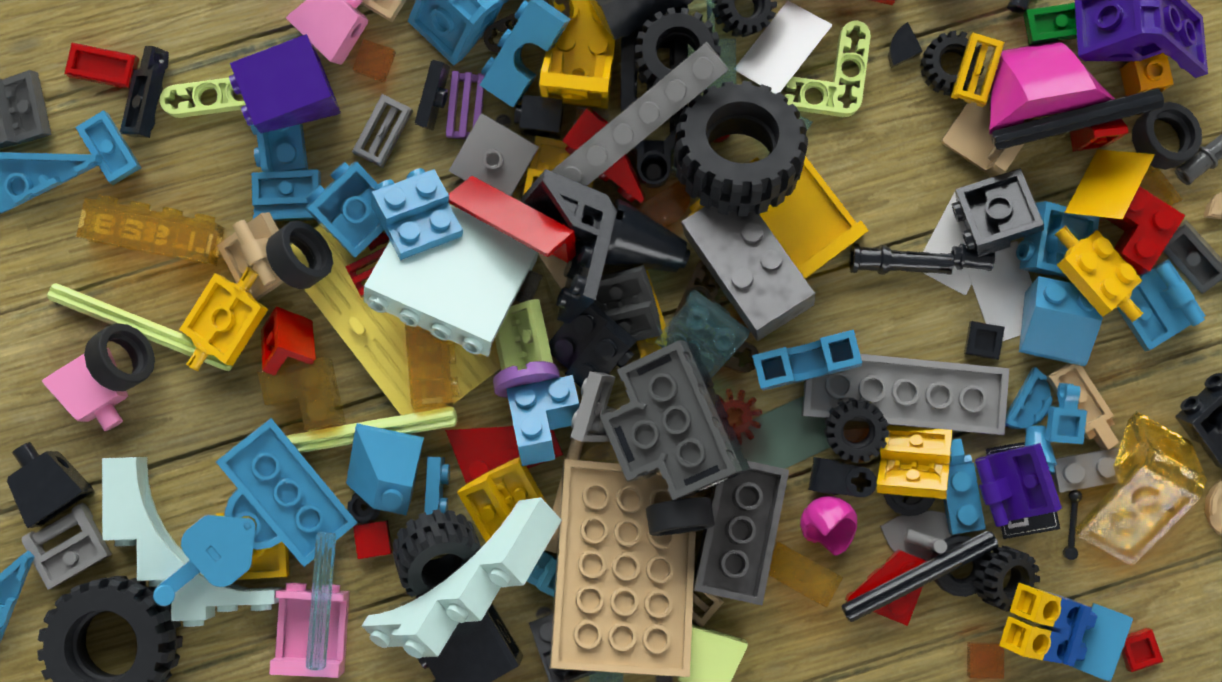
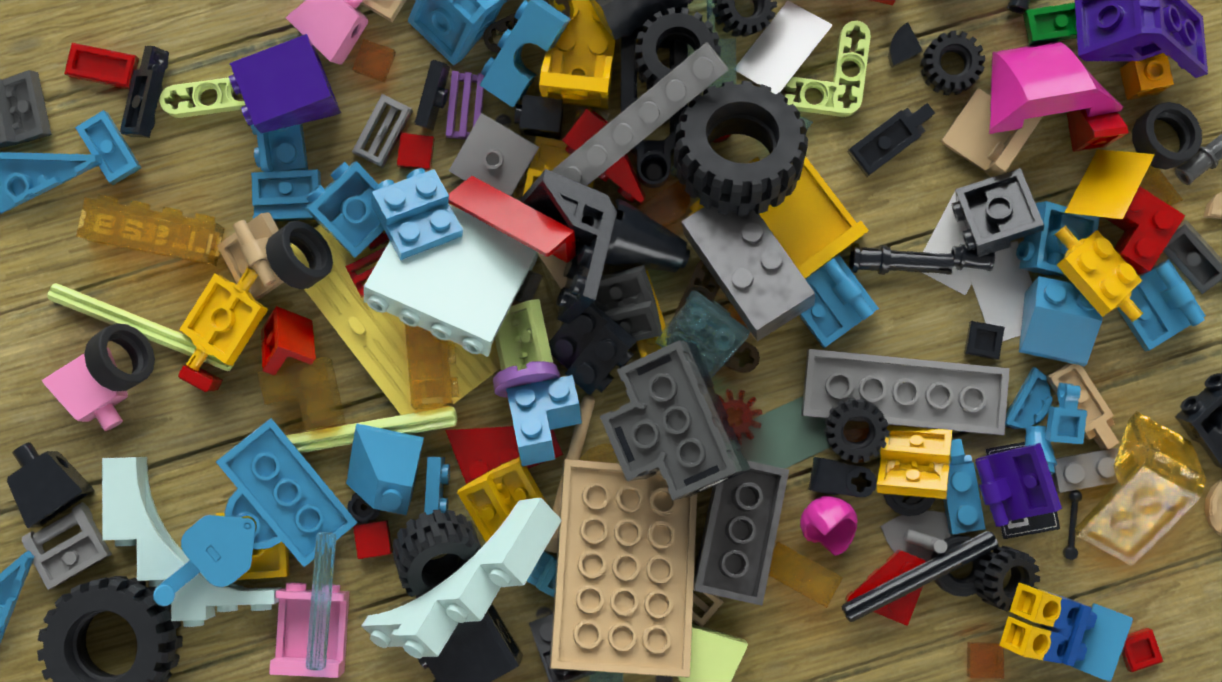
(200, 379): none -> red tile
(415, 151): none -> red tile
(595, 397): light grey plate -> none
(680, 516): black tyre -> none
(807, 361): dark azure arch -> none
(838, 302): none -> dark azure plate
(890, 139): none -> black hinge
(969, 95): yellow tile -> none
(1078, 119): black axle -> none

